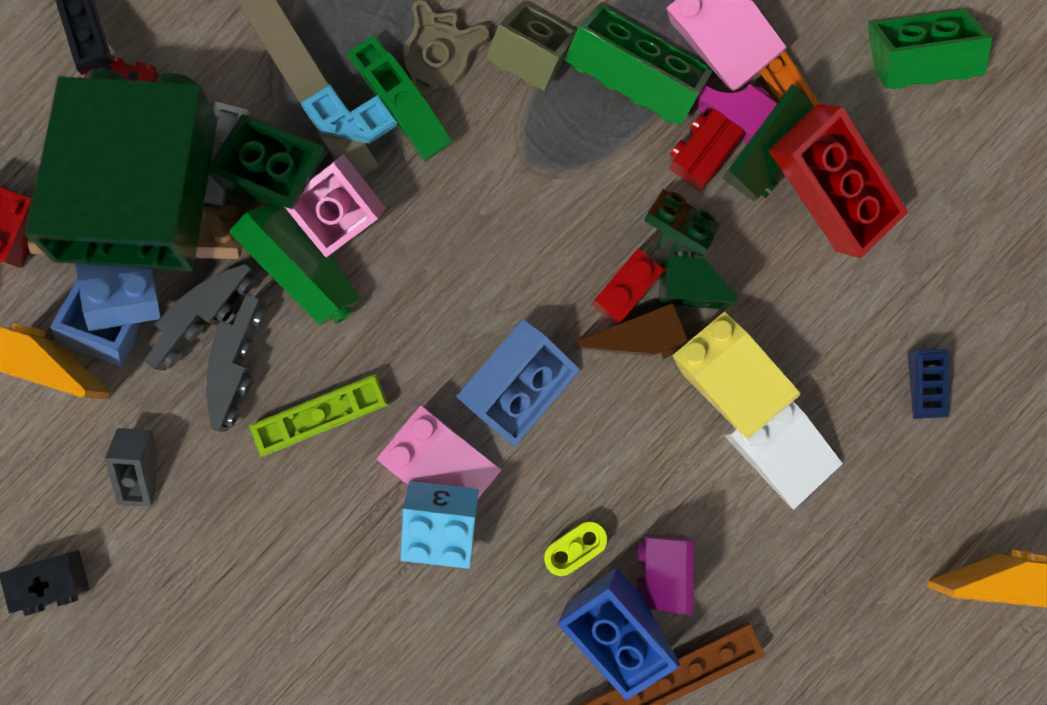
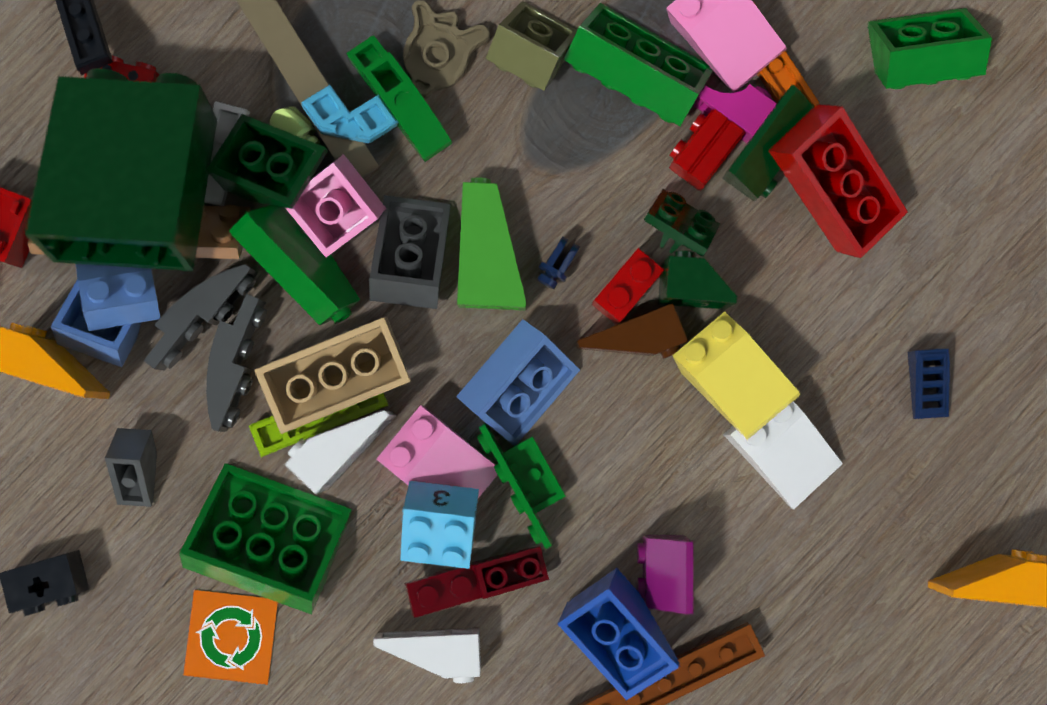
(230, 637): none -> orange sticker
(265, 538): none -> green slope
(294, 122): none -> yellowish green arm
(328, 455): none -> white slope
(333, 375): none -> tan slope
(409, 252): none -> dark grey slope
(442, 652): none -> white slope
(483, 580): none -> dark red slope
(486, 257): none -> bright green slope
(529, 477): none -> green bracket
(551, 273): none -> dark blue arm
(577, 551): neon yellow plate -> none

